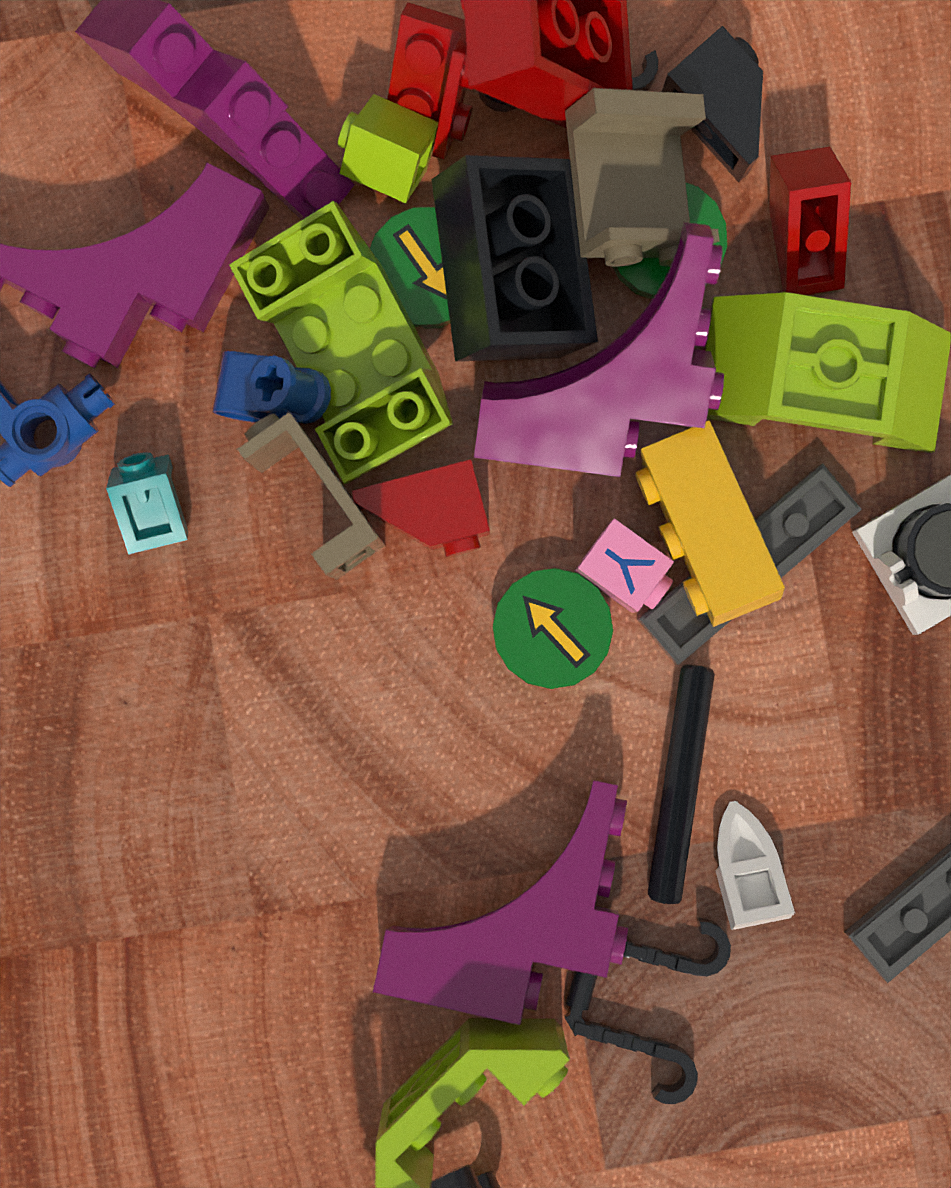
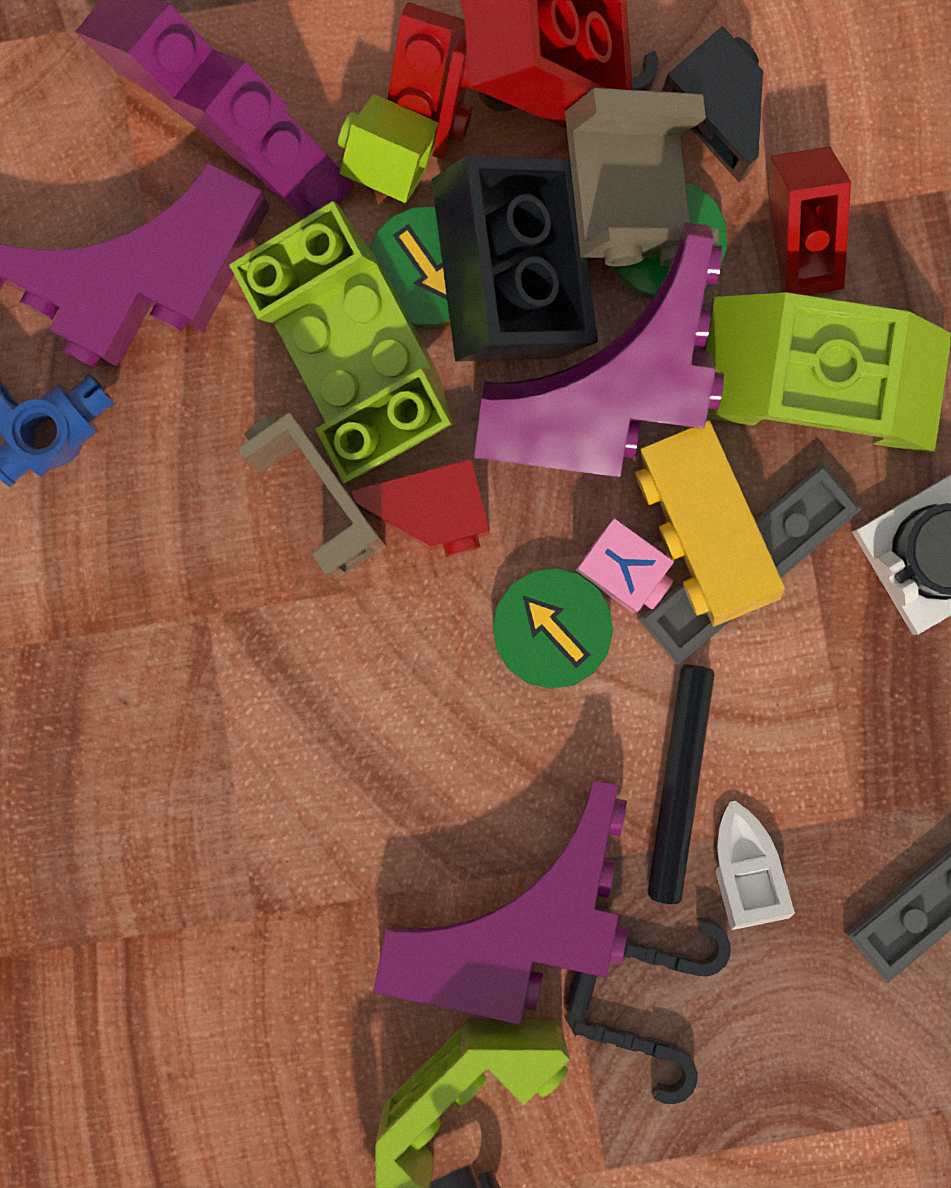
(146, 502): bracket -> none
(264, 385): blue piece -> none

